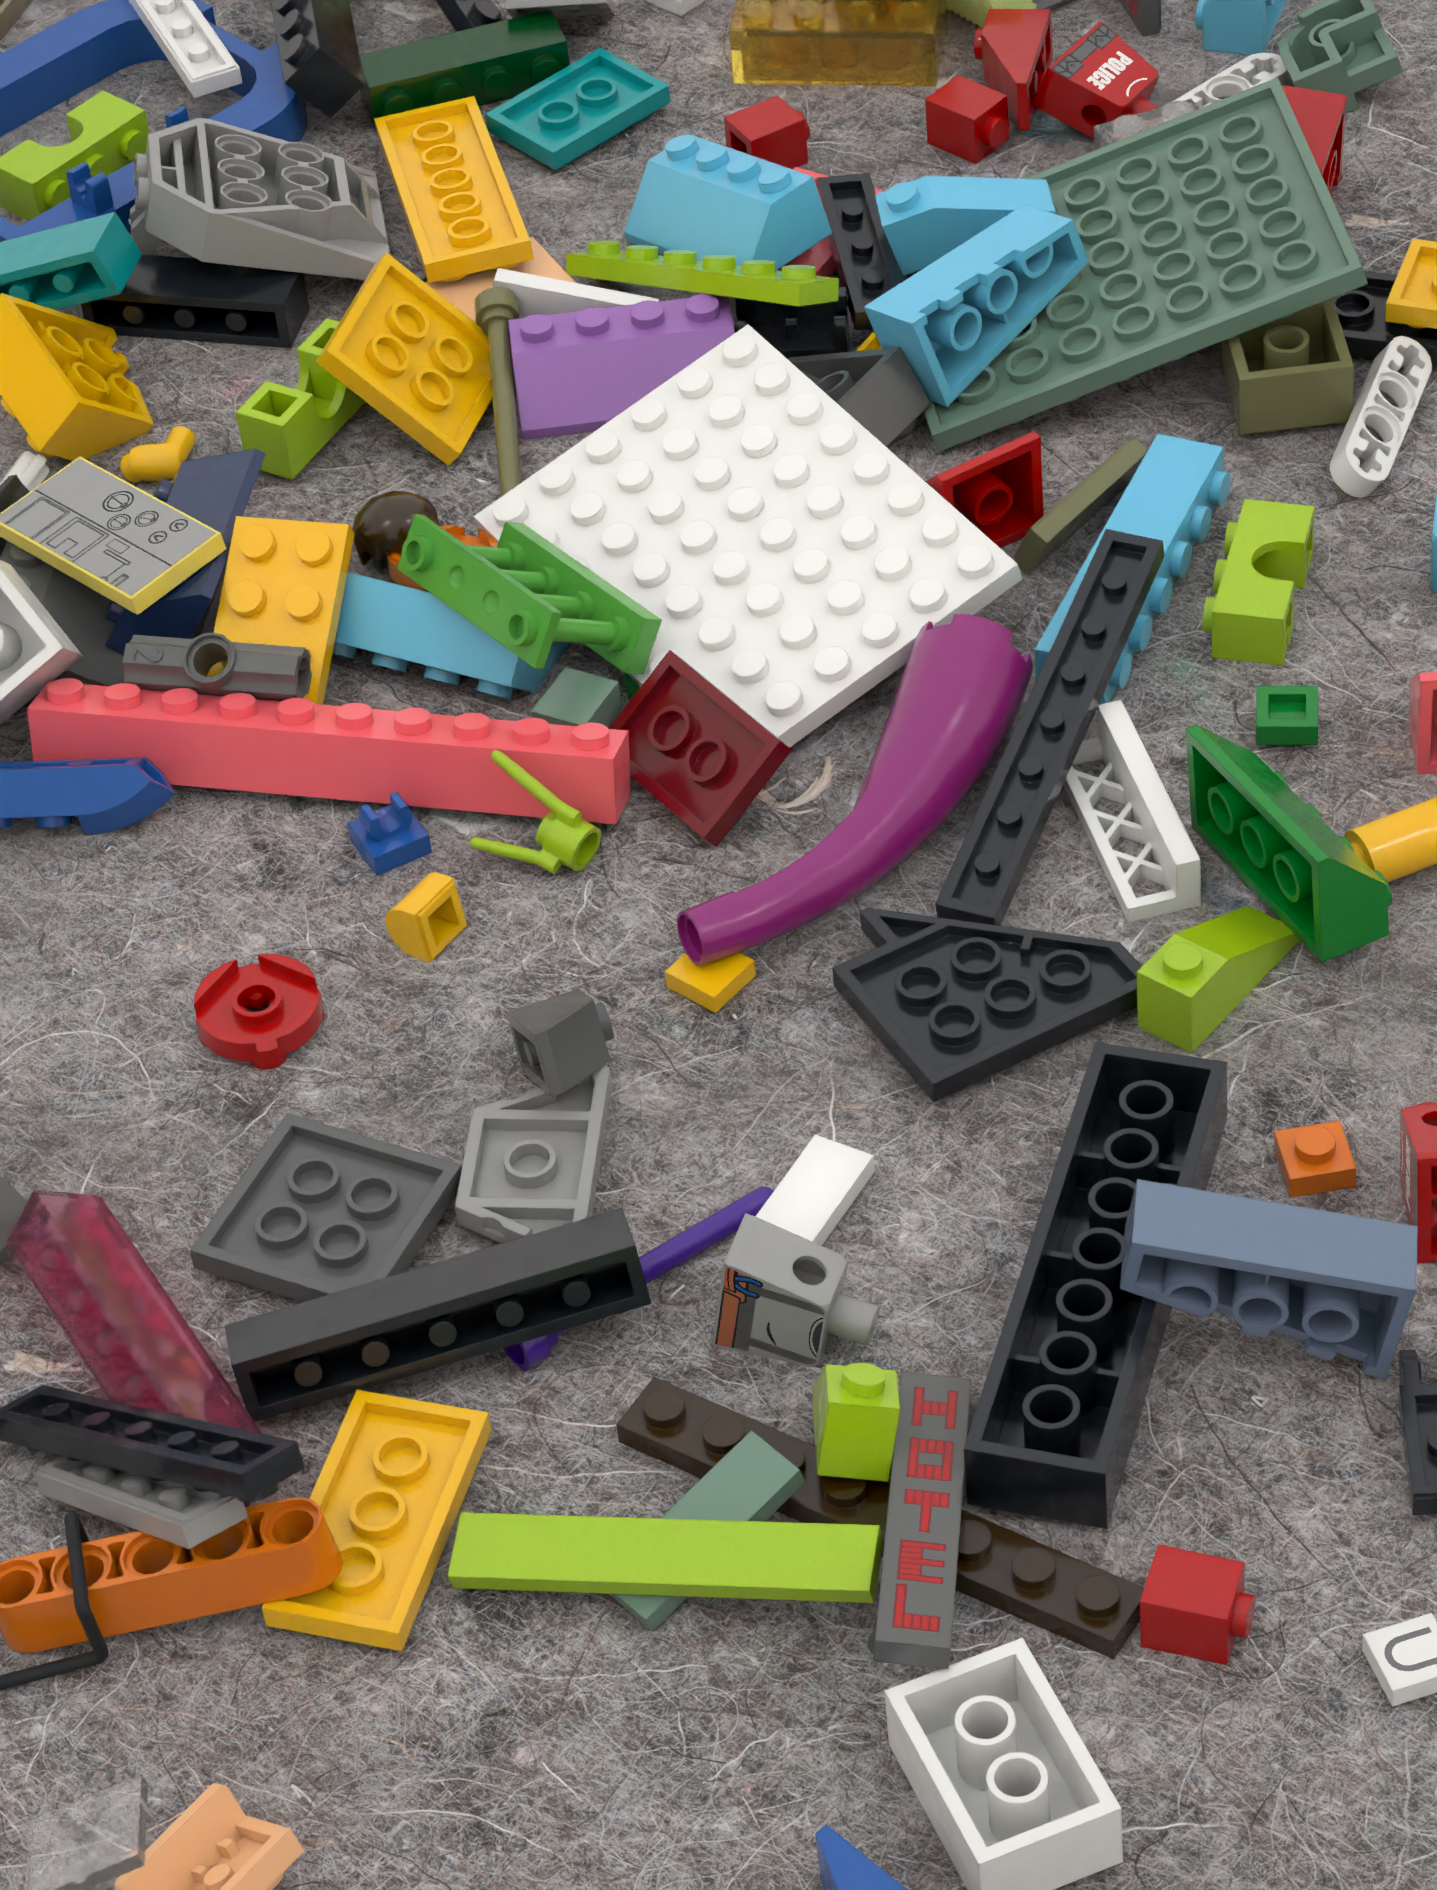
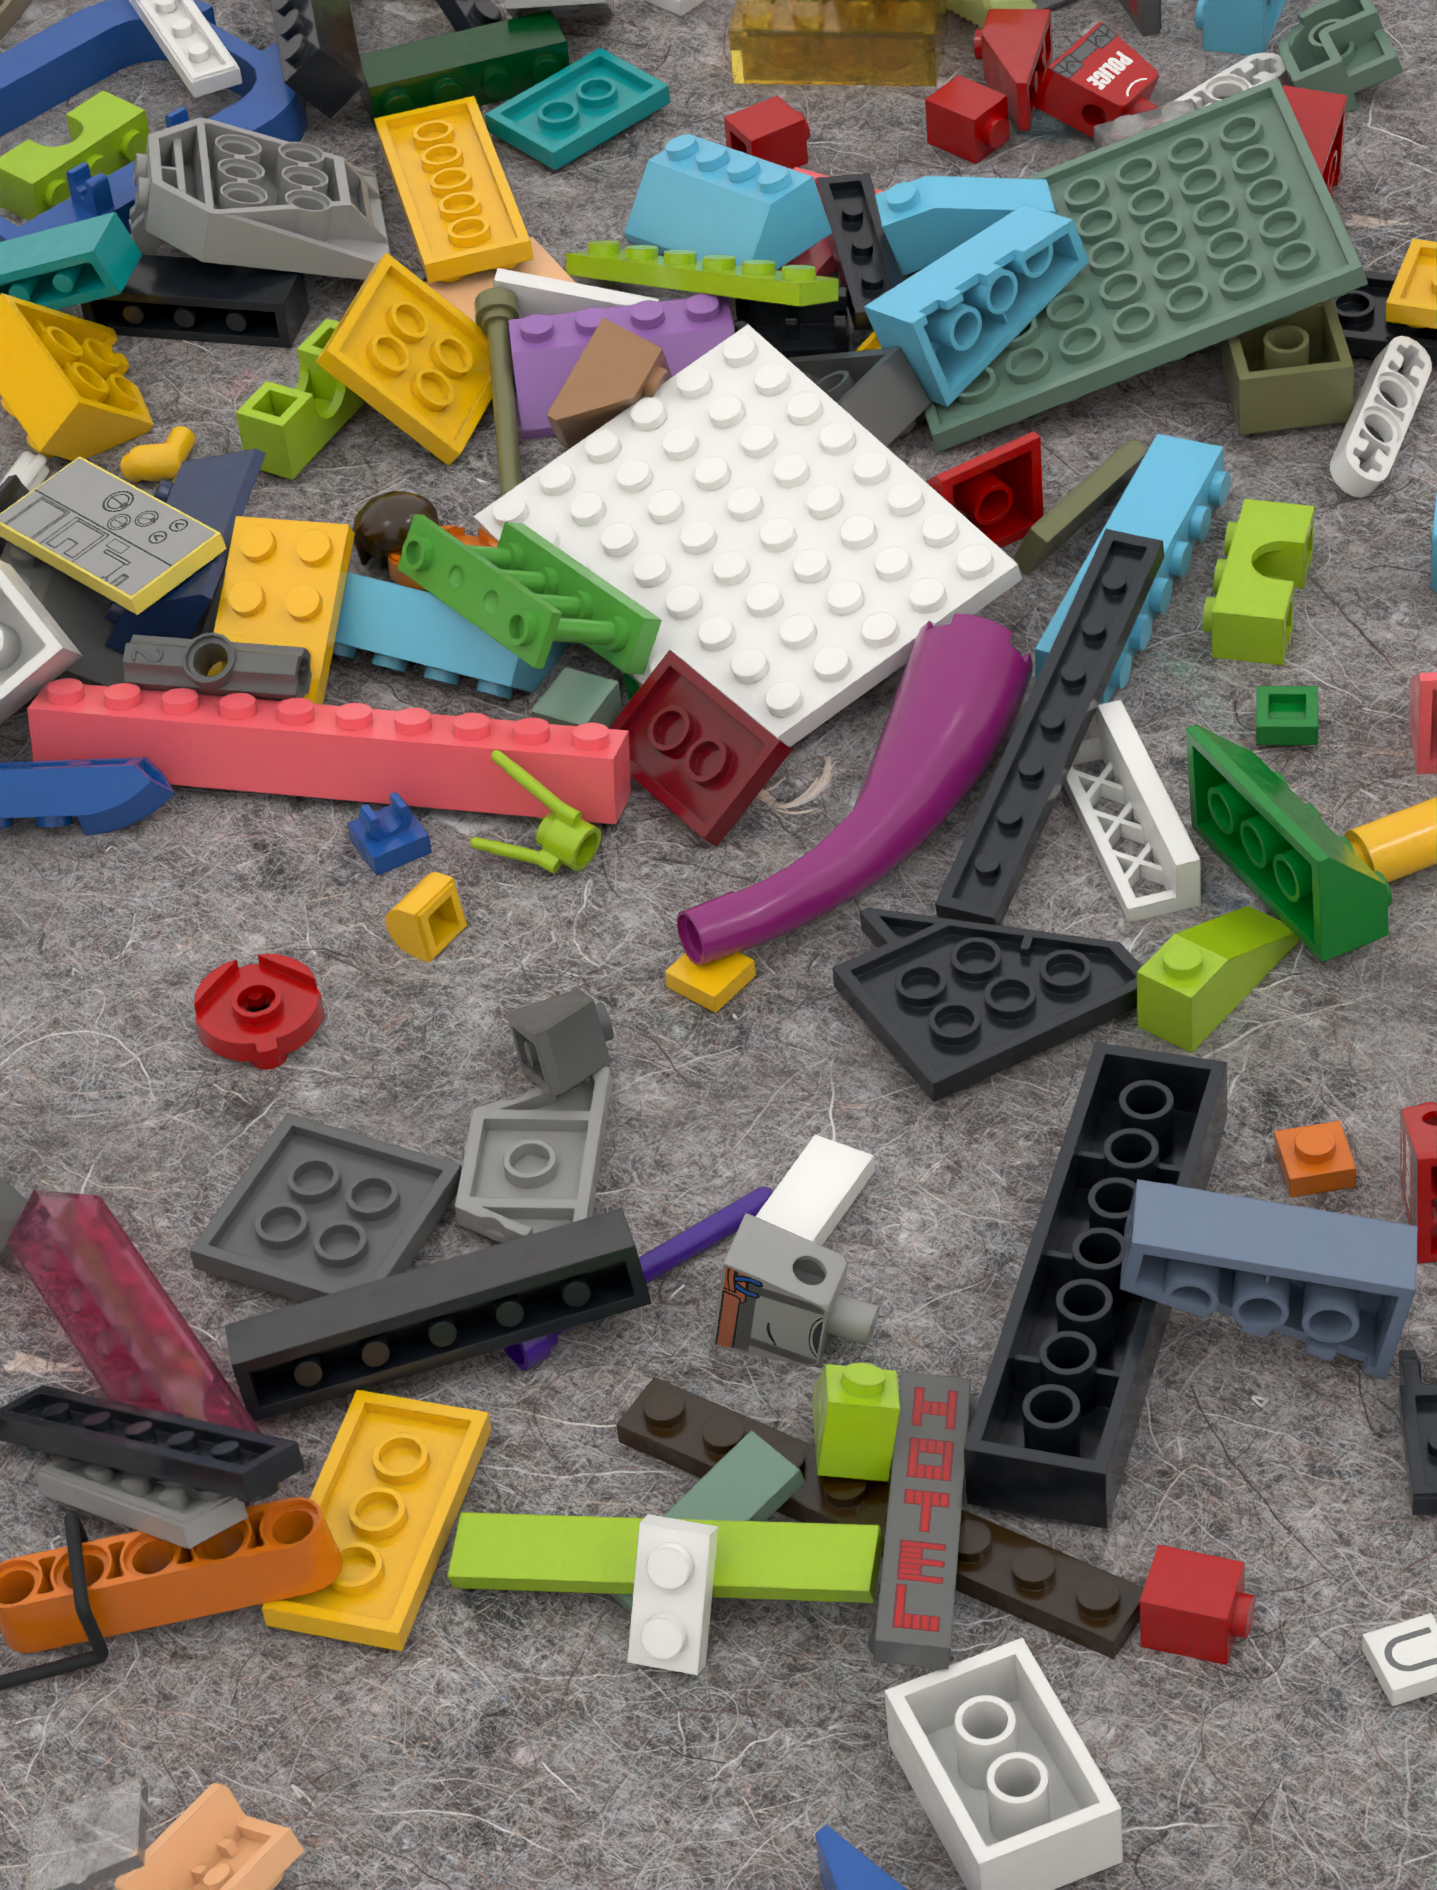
(605, 381): none -> medium nougat slope
(672, 1594): none -> white plate

